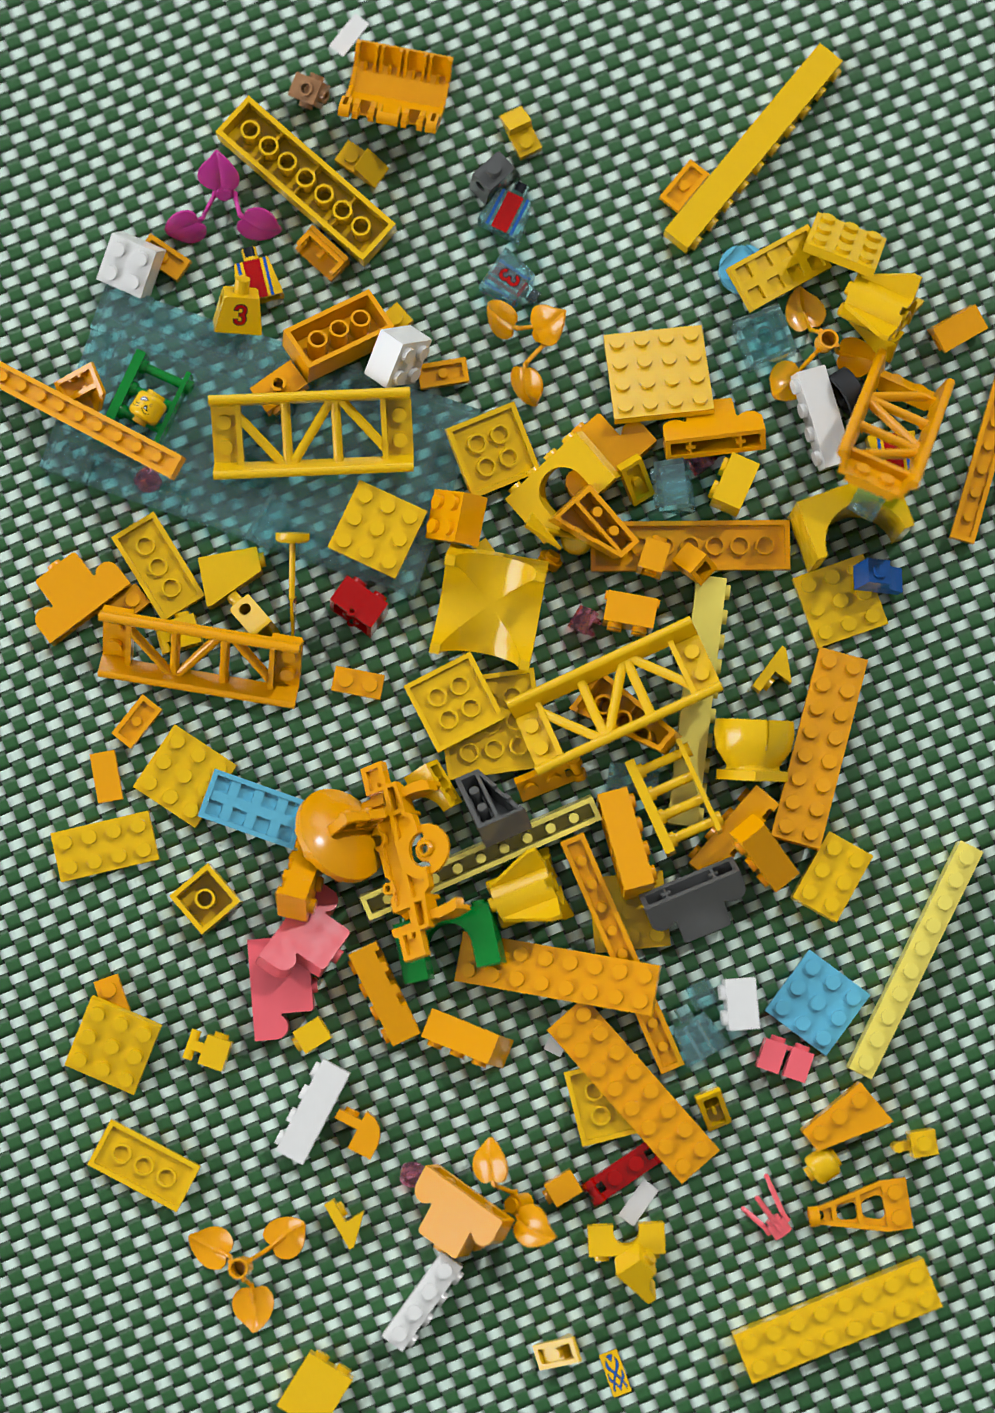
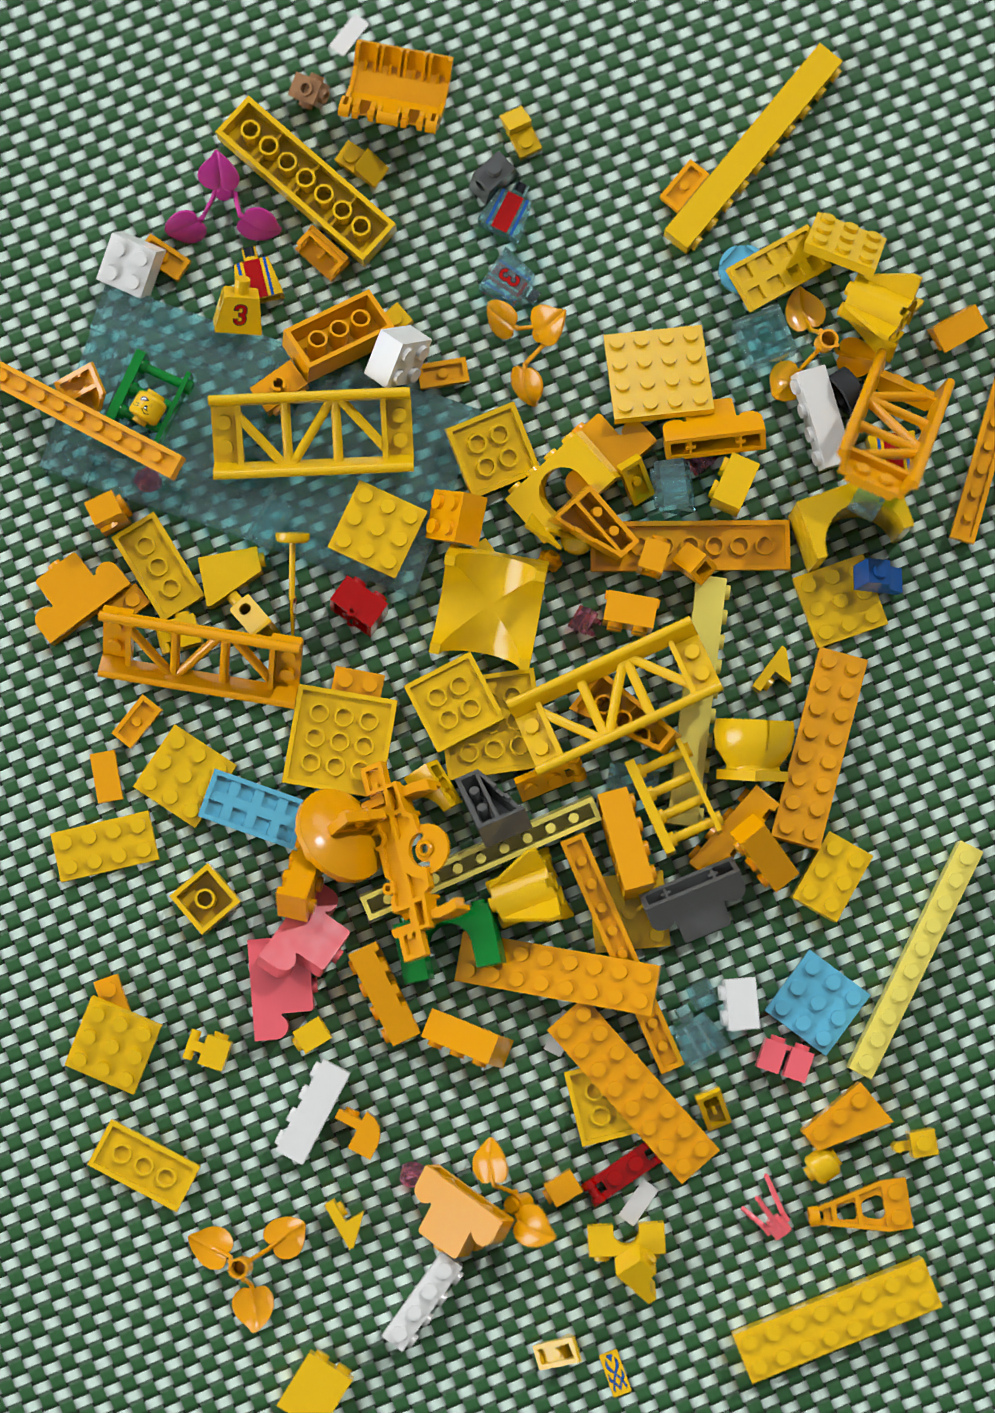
(109, 512): none -> light orange arch
(336, 737): none -> yellow plate

